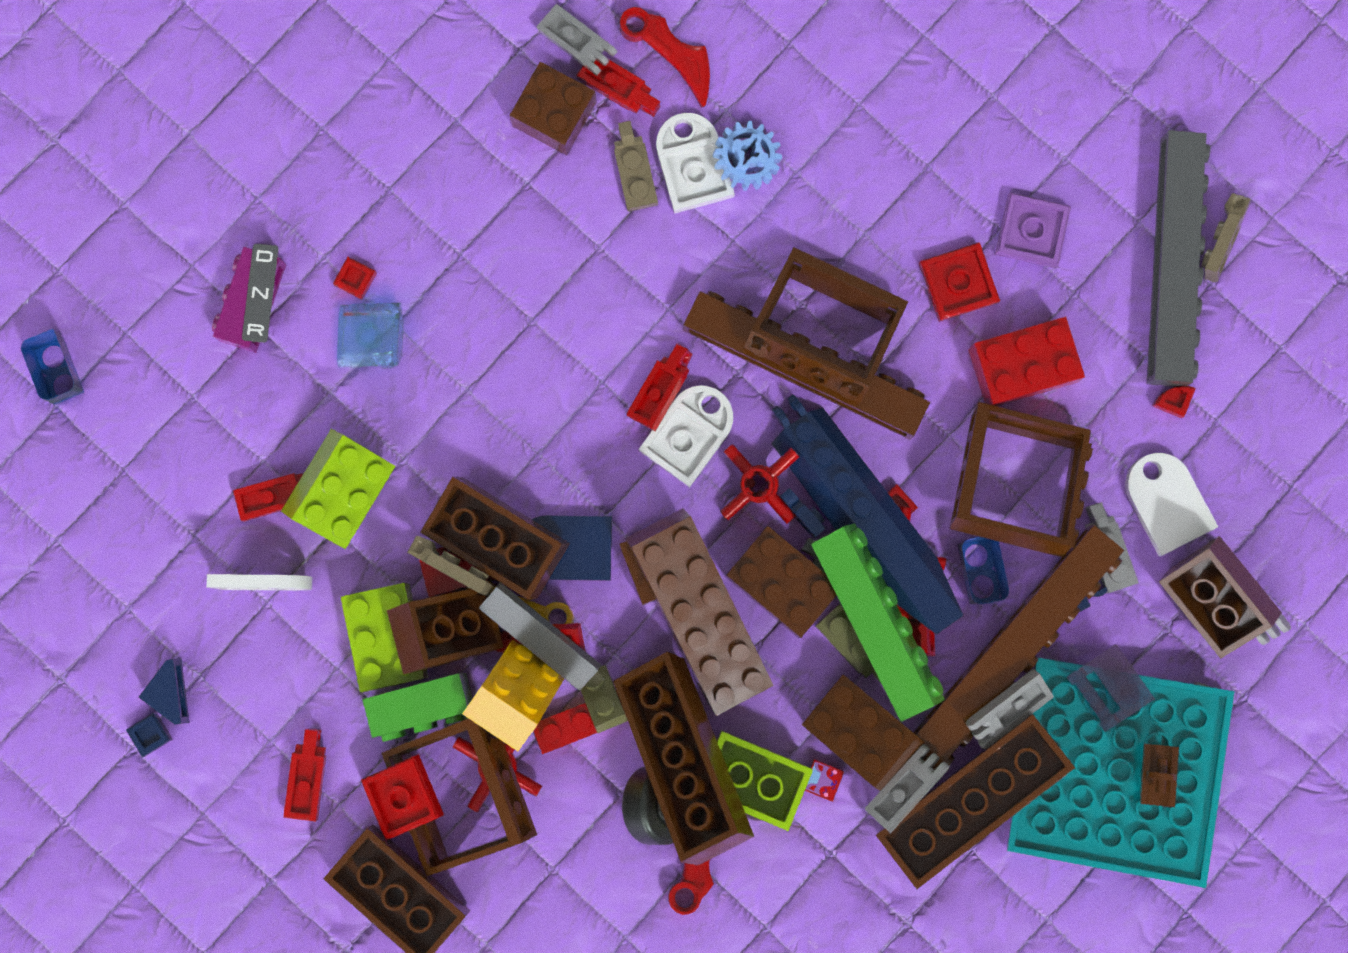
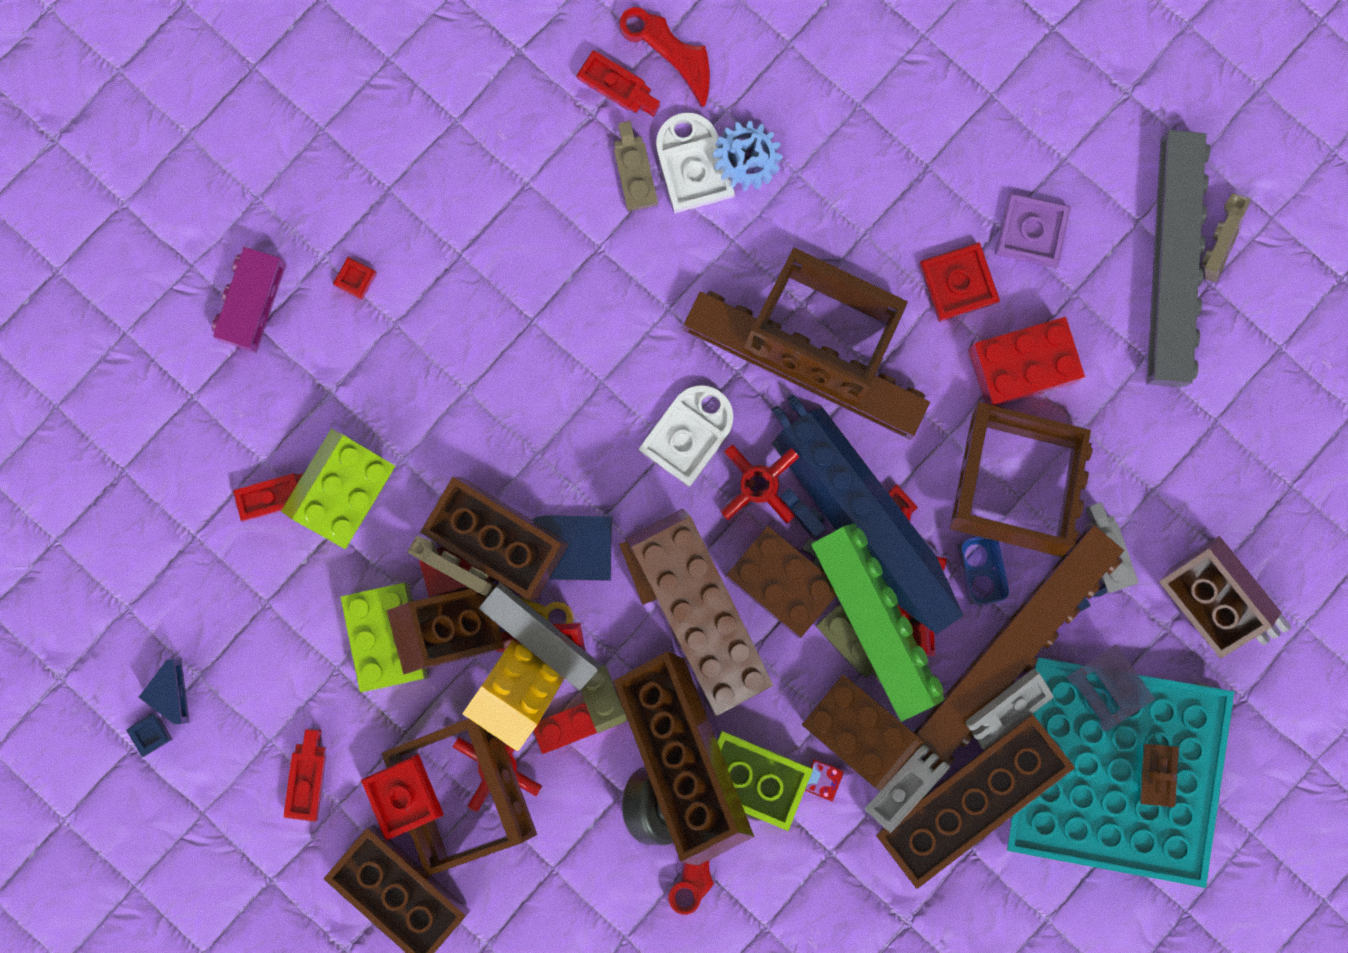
(33, 351): blue piece -> none
(259, 582): white tile -> none
(260, 293): dark grey sticker -> none
(370, 335): clear light blue slope -> none
(418, 707): bright green brick -> none
(553, 108): reddish brown brick -> none
(575, 39): light grey hinge -> none
(660, 388): red hinge -> none
(1169, 505): white tile -> none
(1175, 400): red tile -> none

